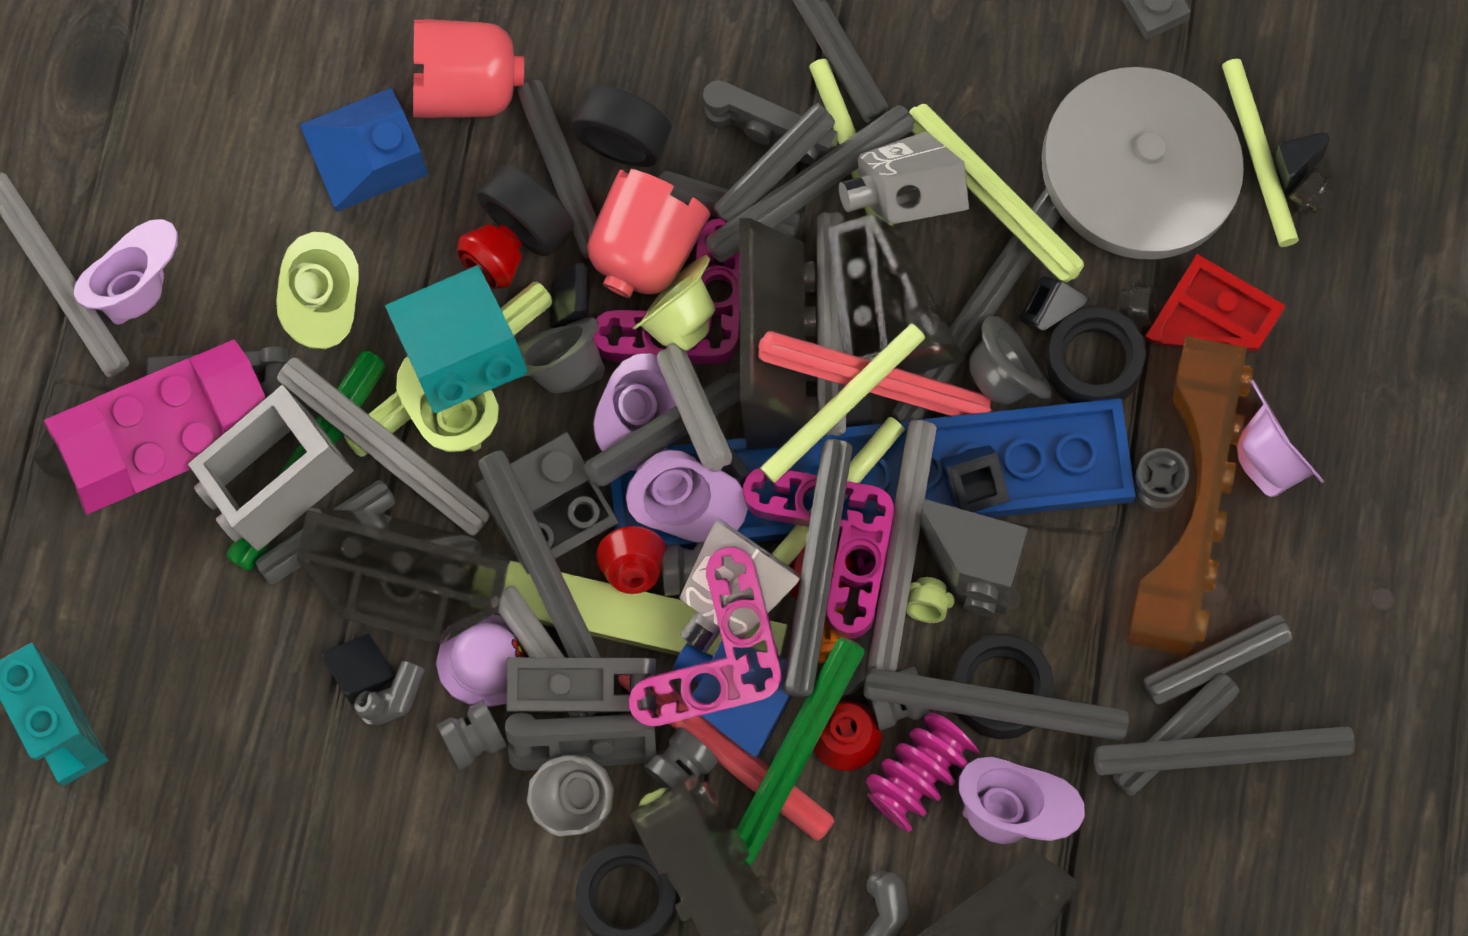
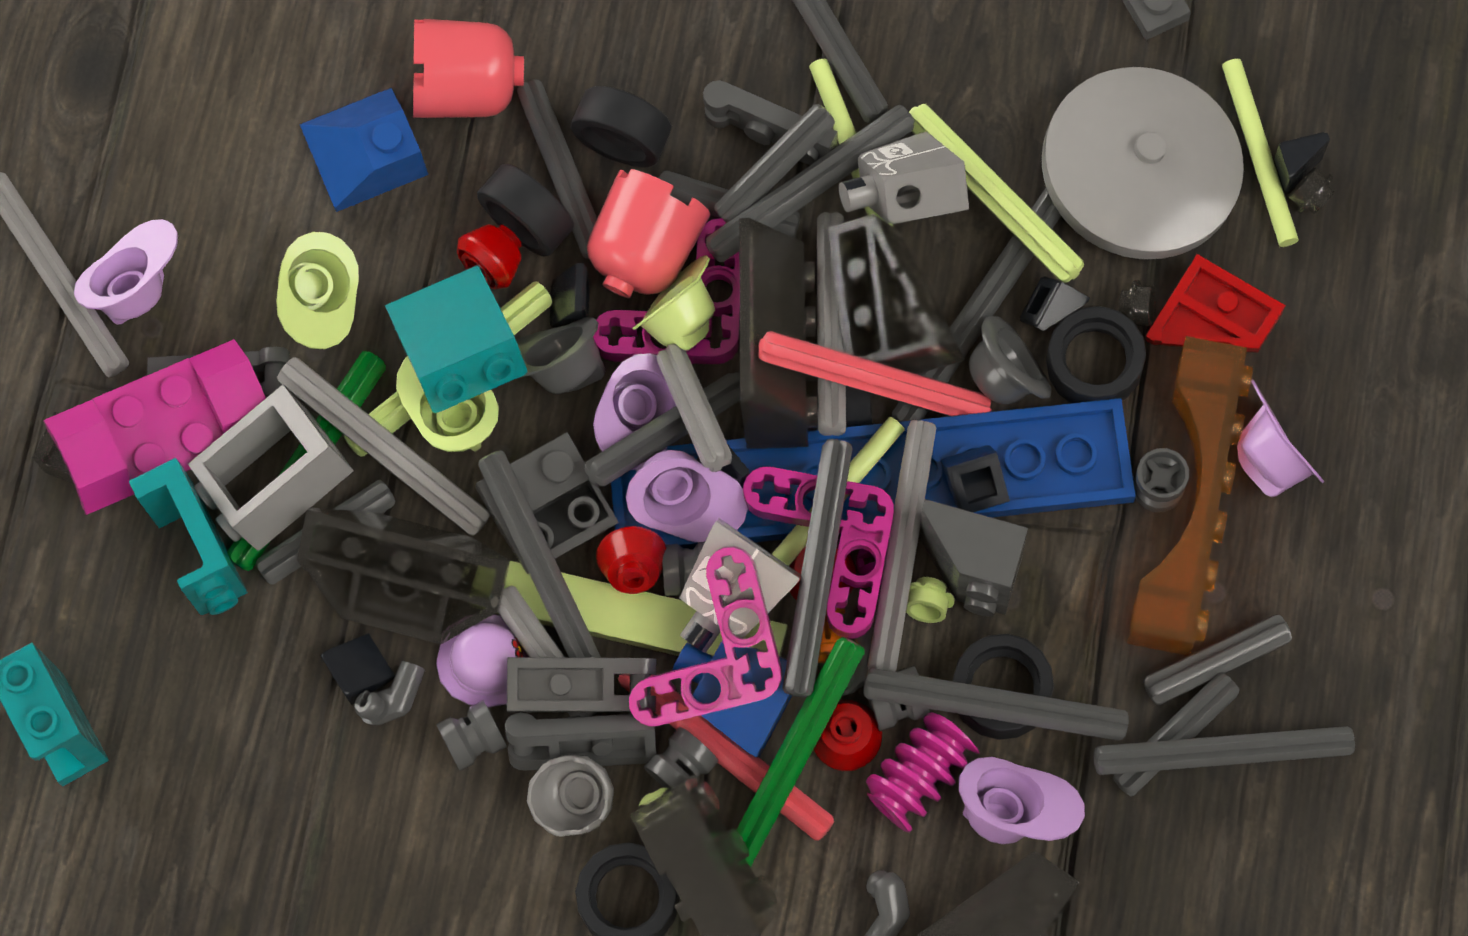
(169, 495): none -> teal panel
(842, 403): yellowish green bar -> none

